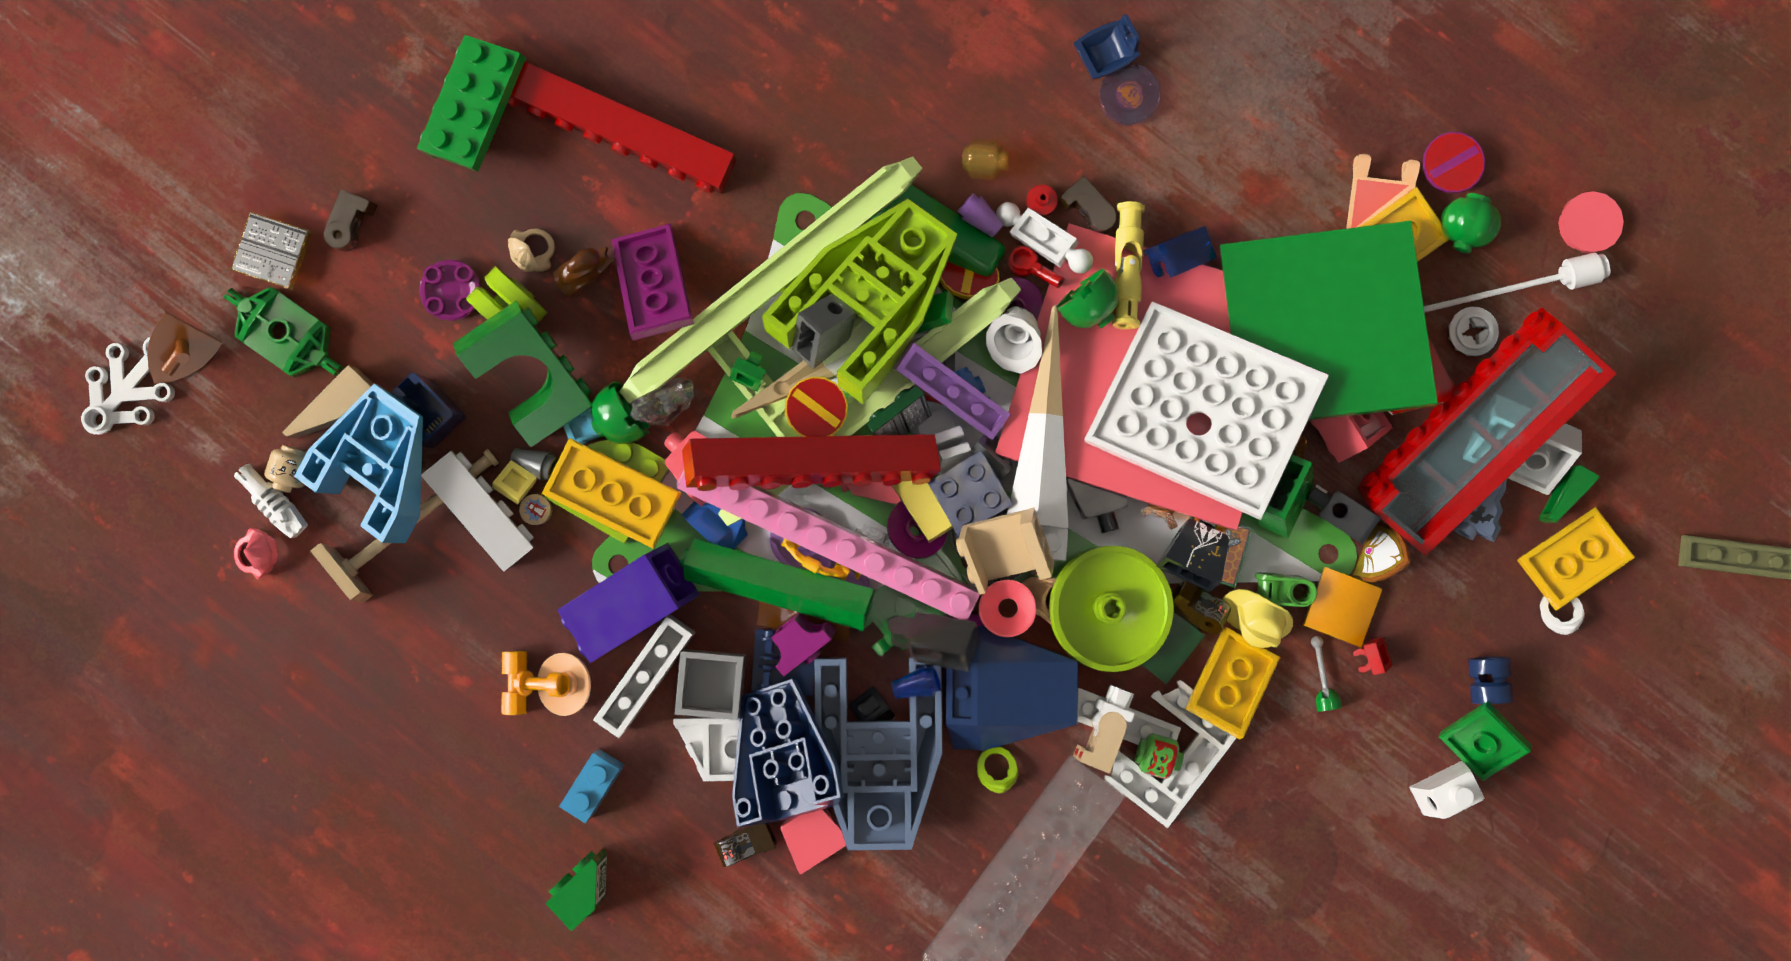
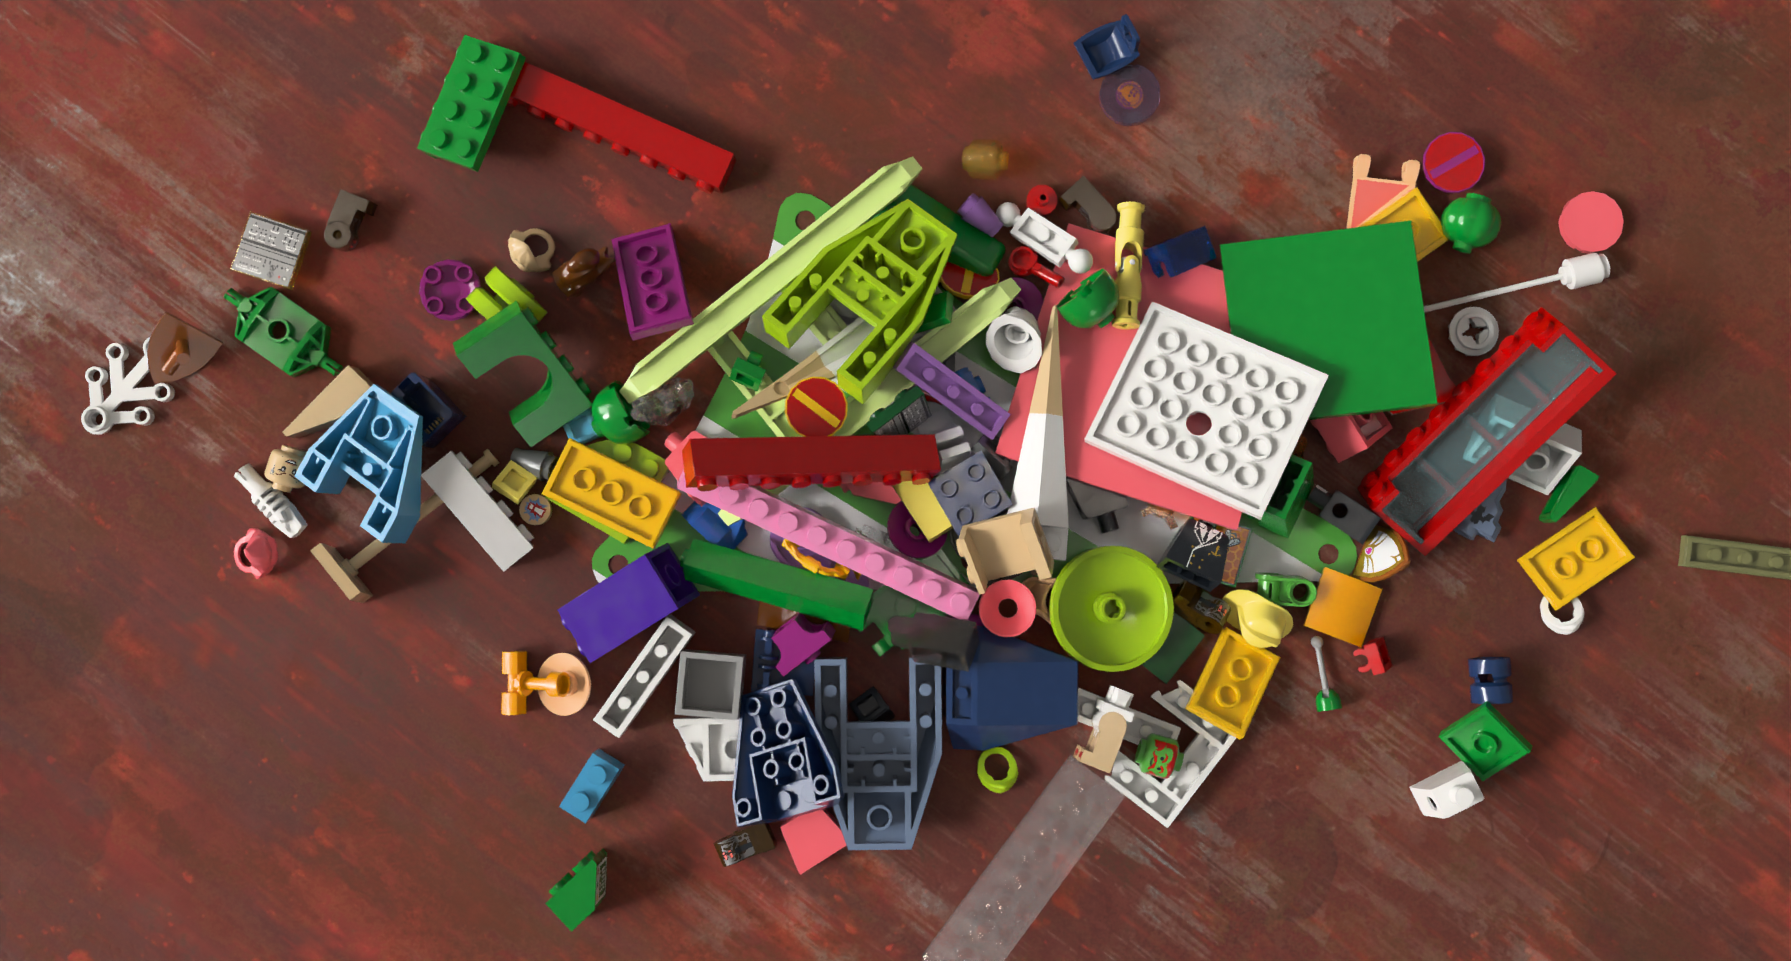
(822, 329): dark grey torso -> none
(918, 683): clear blue cone -> none

